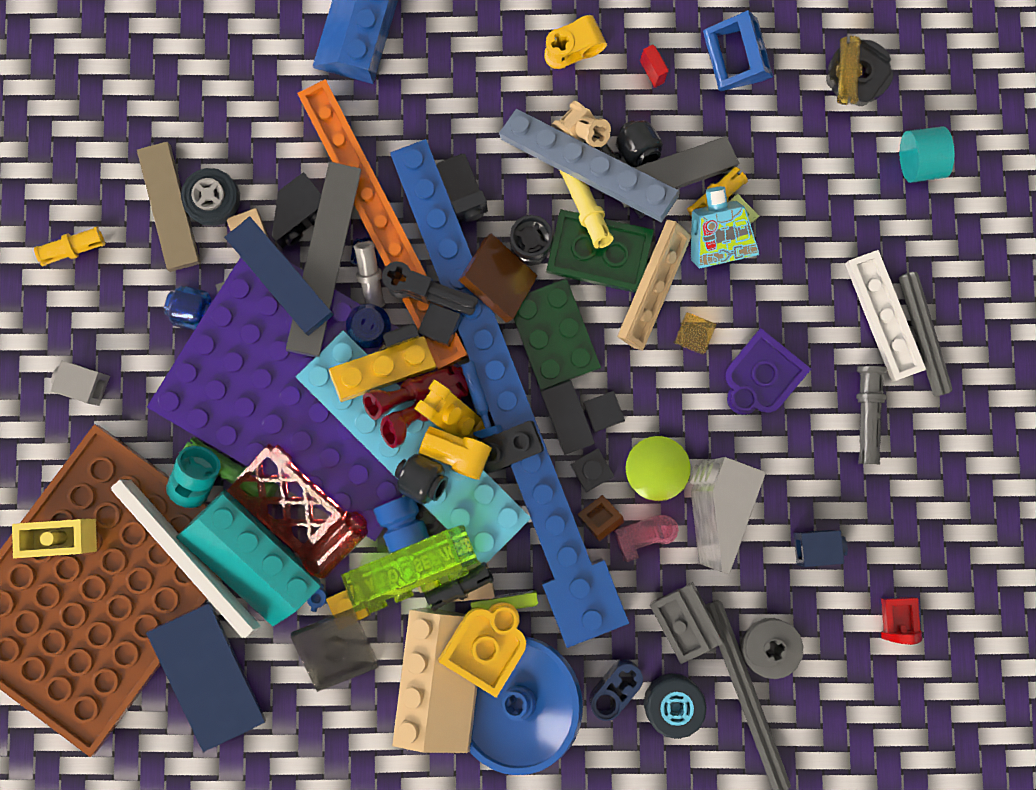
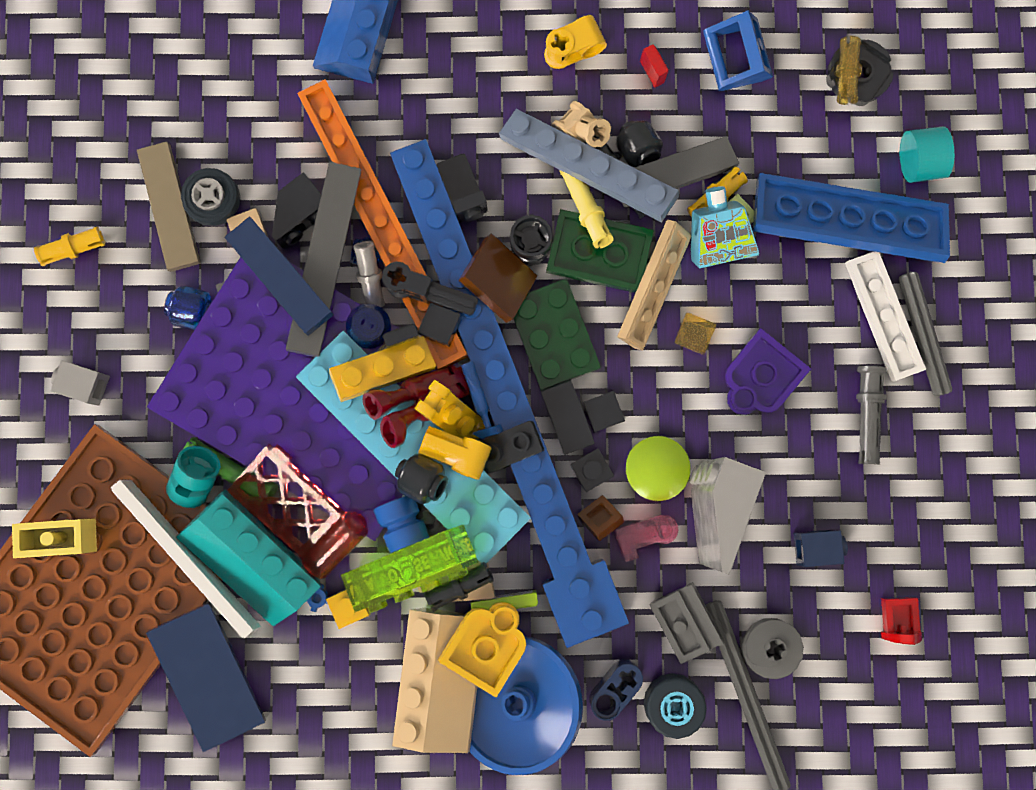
(334, 649): clear smoke plate -> none
(852, 218): none -> blue plate

